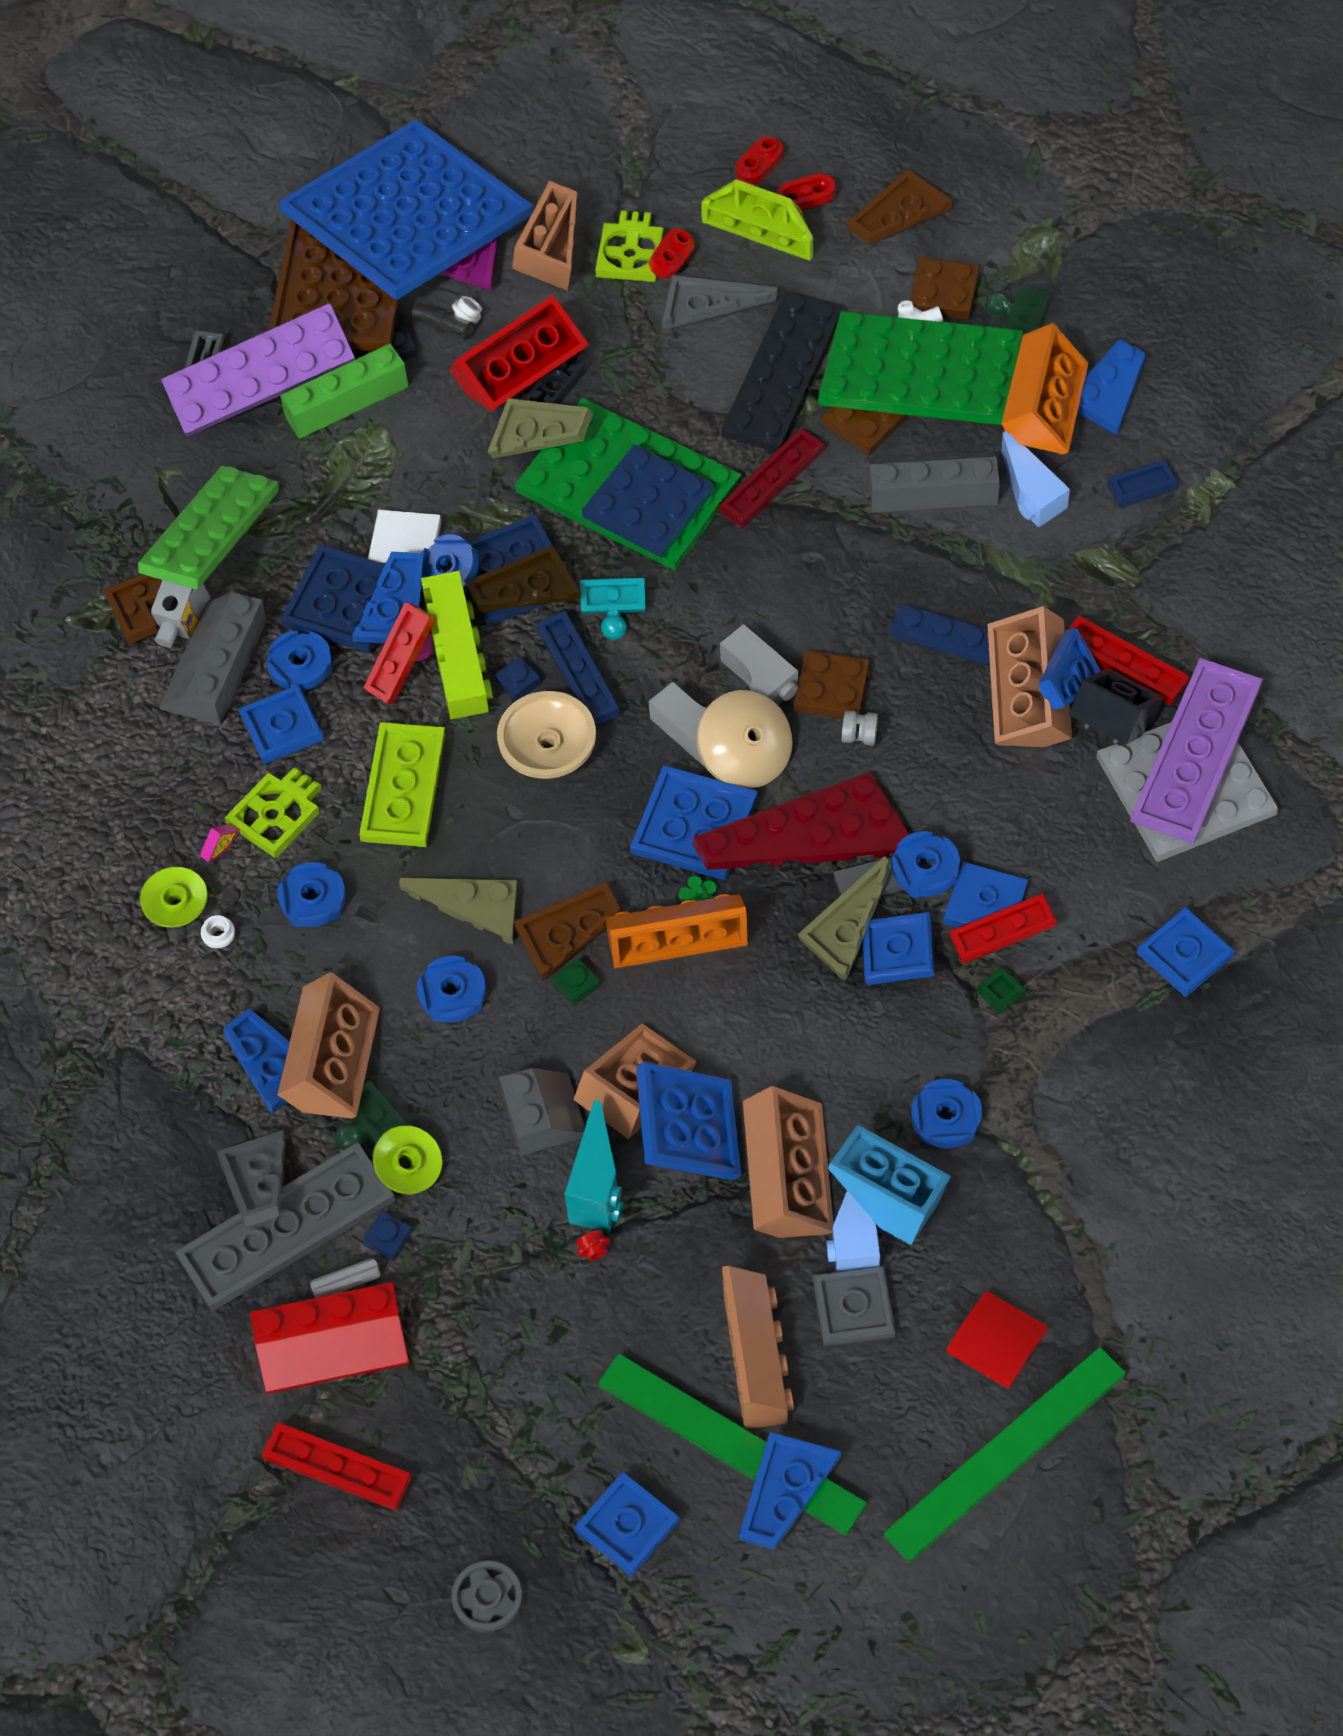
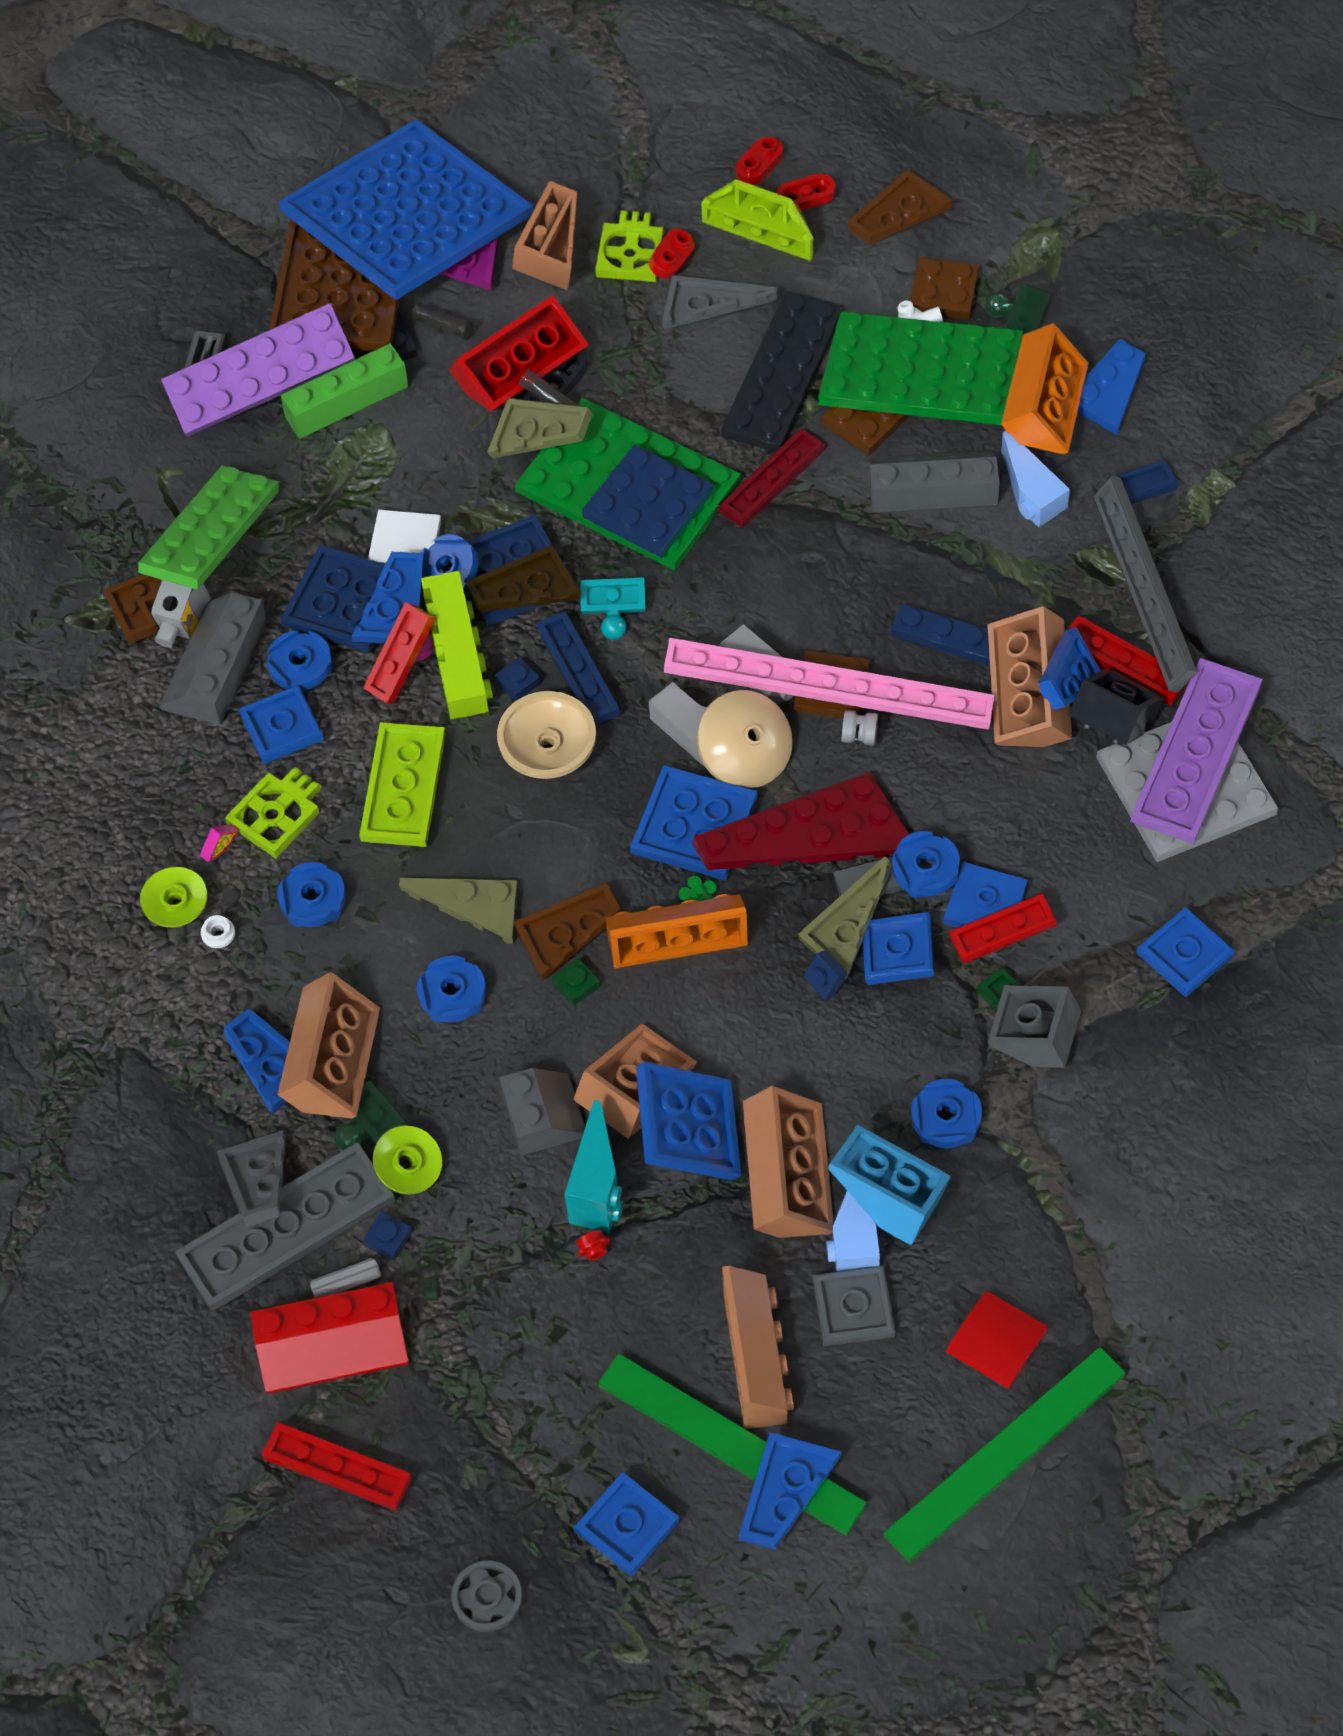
(467, 309): white plate -> none
(543, 390): none -> clear smoke pin
(825, 975): none -> dark blue plate
(829, 683): none -> bright pink plate
(1035, 1024): none -> dark grey slope
(1145, 584): none -> dark grey tile

